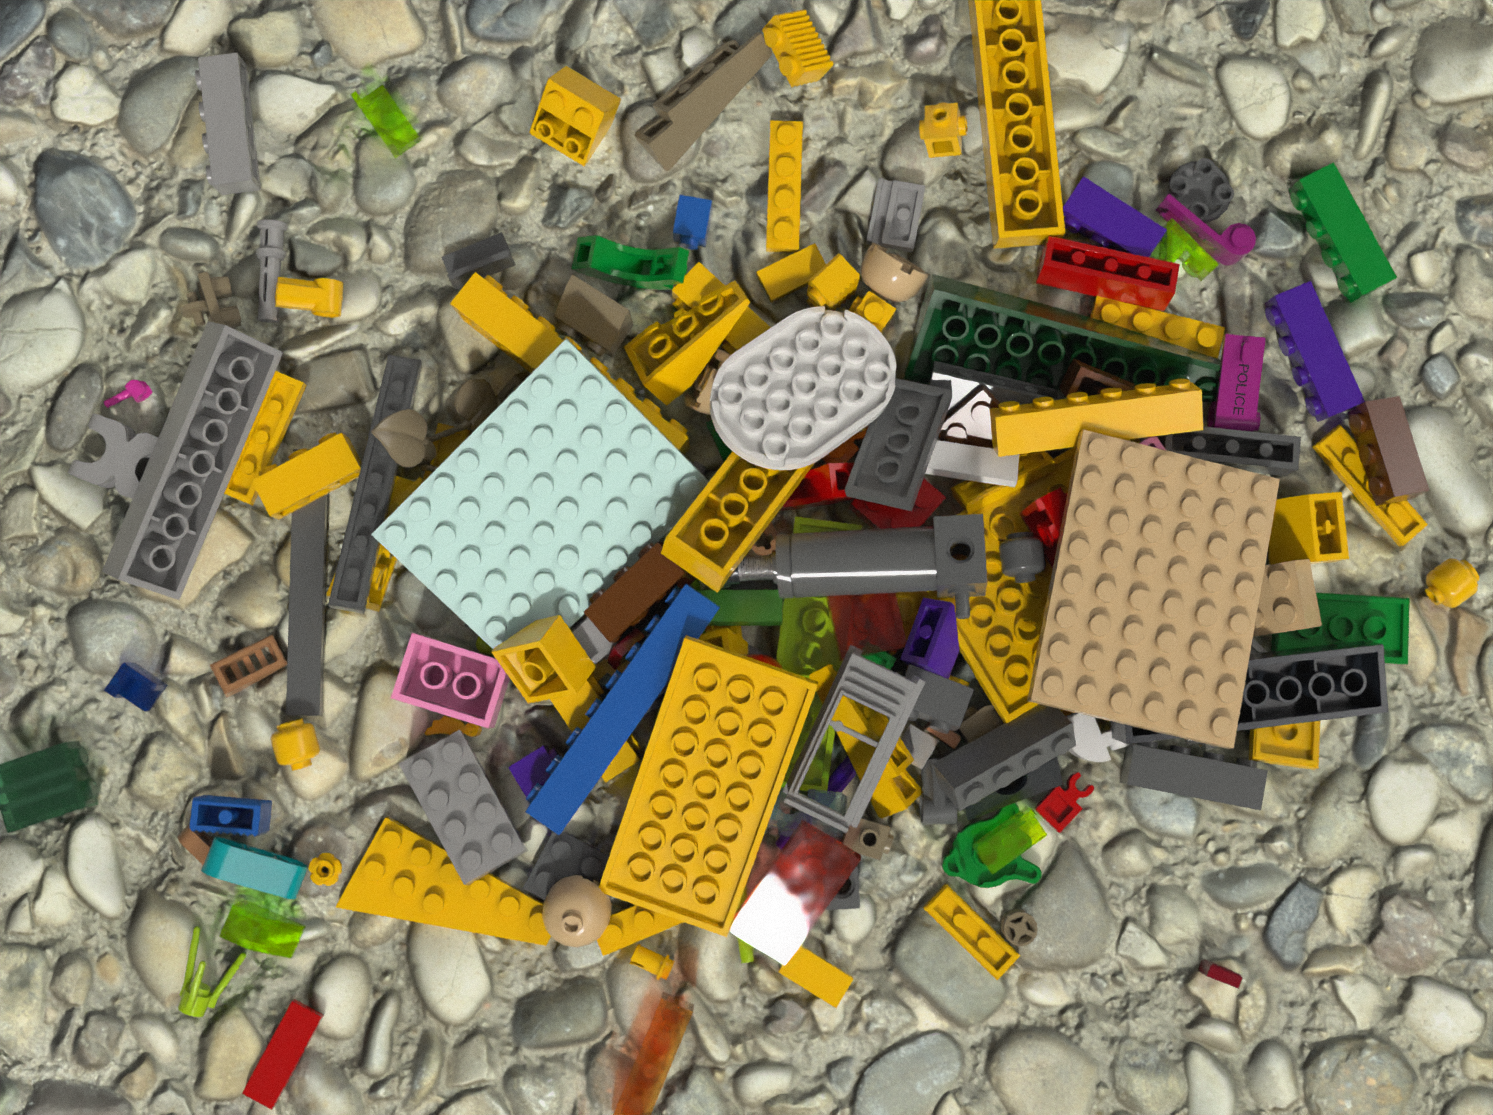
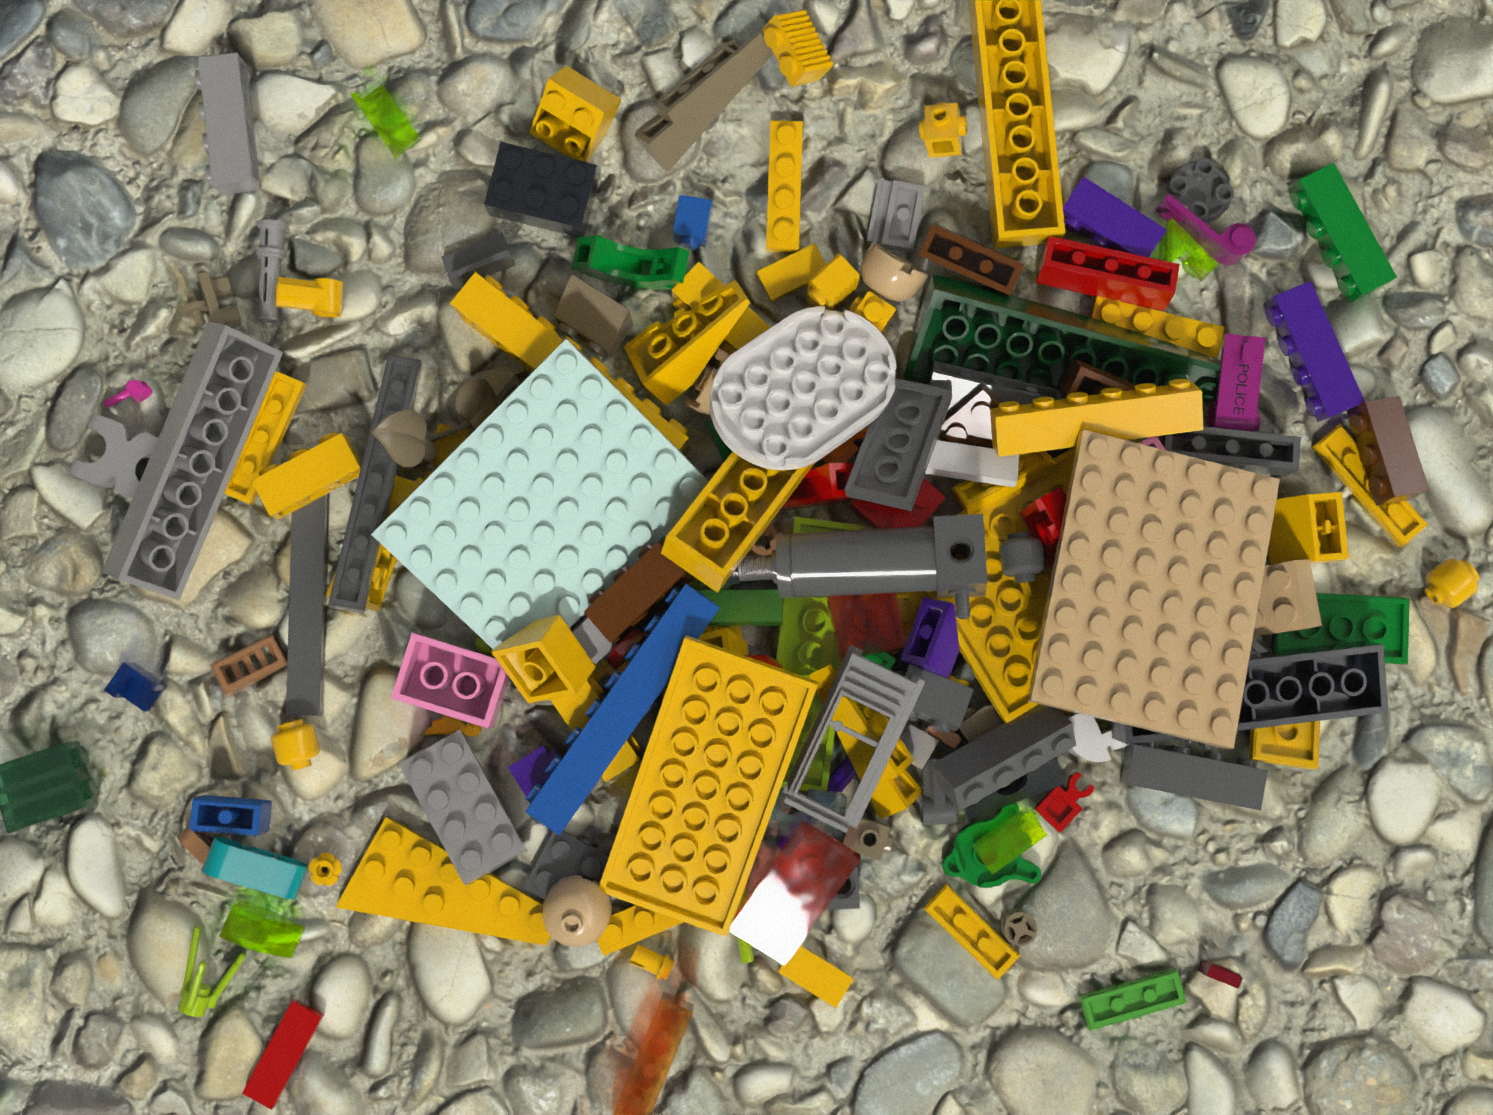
(542, 189): none -> black brick
(971, 258): none -> reddish brown brick
(1132, 999): none -> bright green tile

